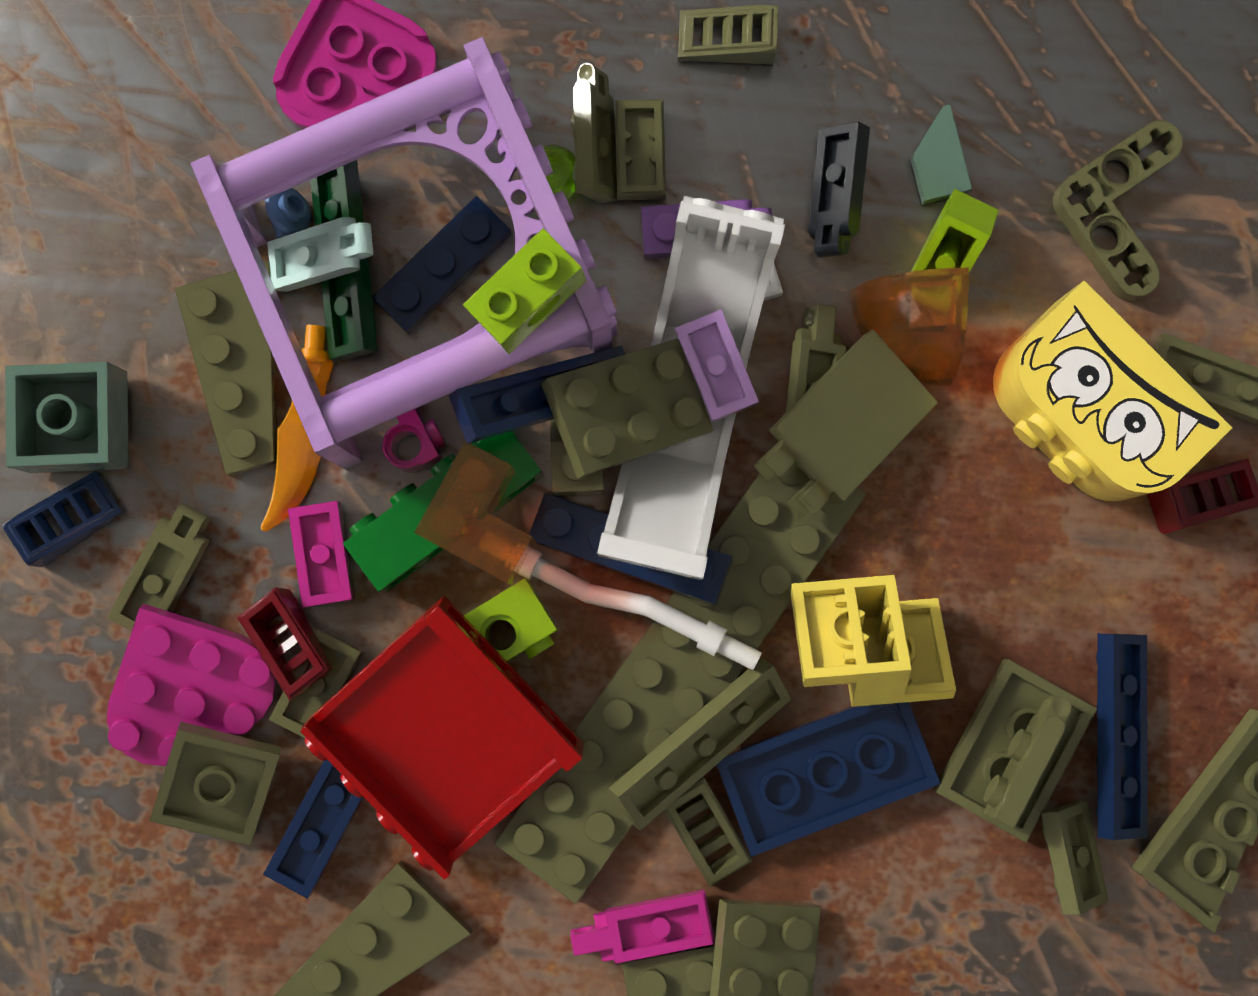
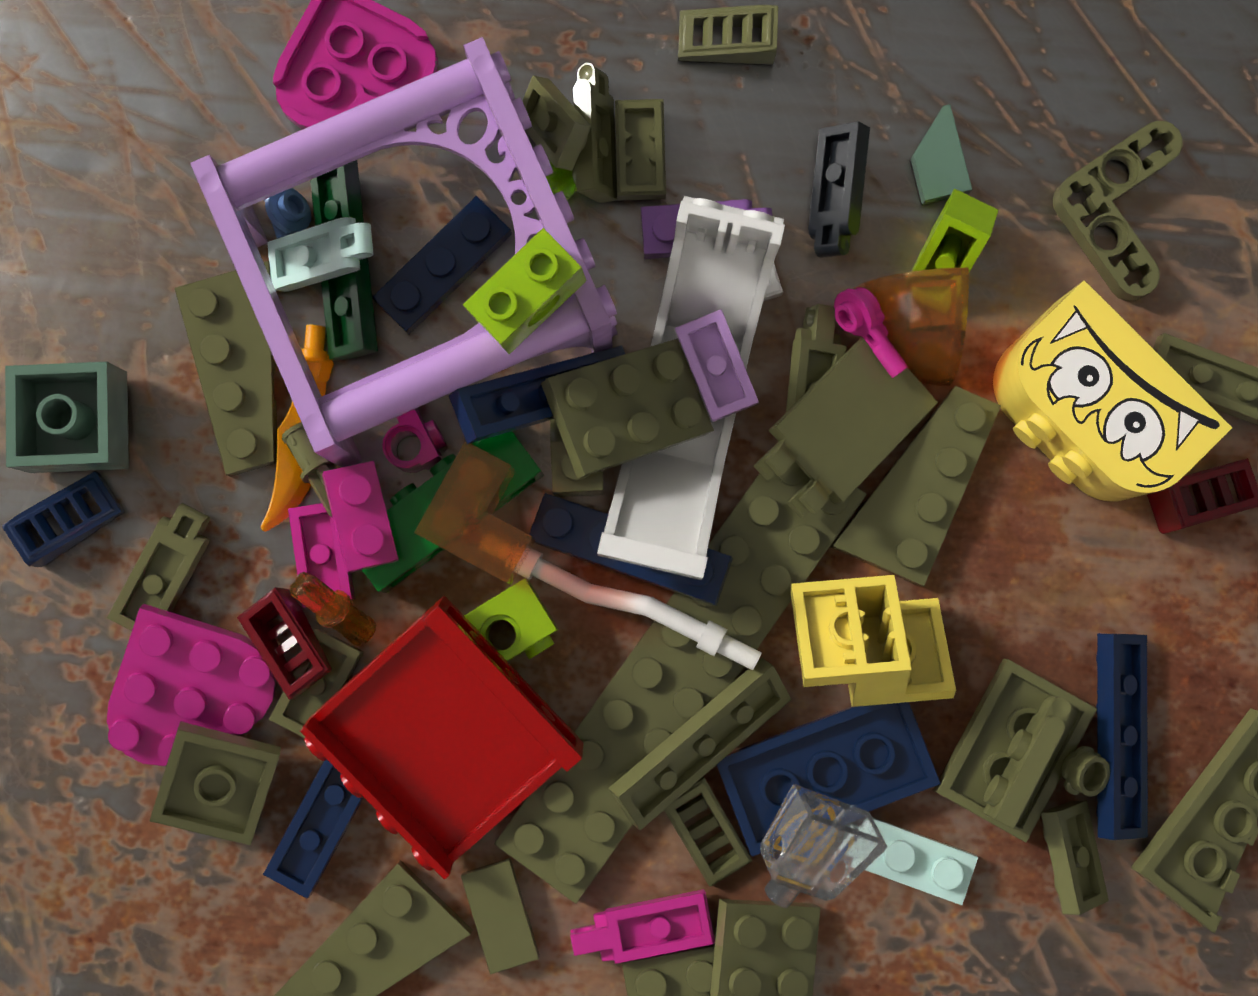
(310, 462): none -> olive axle
(333, 609): none -> clear orange axle
(360, 516): none -> dark pink plate
(500, 916): none -> olive tile
(555, 123): none -> olive plate
(817, 846): none -> clear torso
(861, 315): none -> dark pink plate
(917, 499): none -> olive wing
(924, 863): none -> light aqua hinge
(1085, 772): none -> olive plate

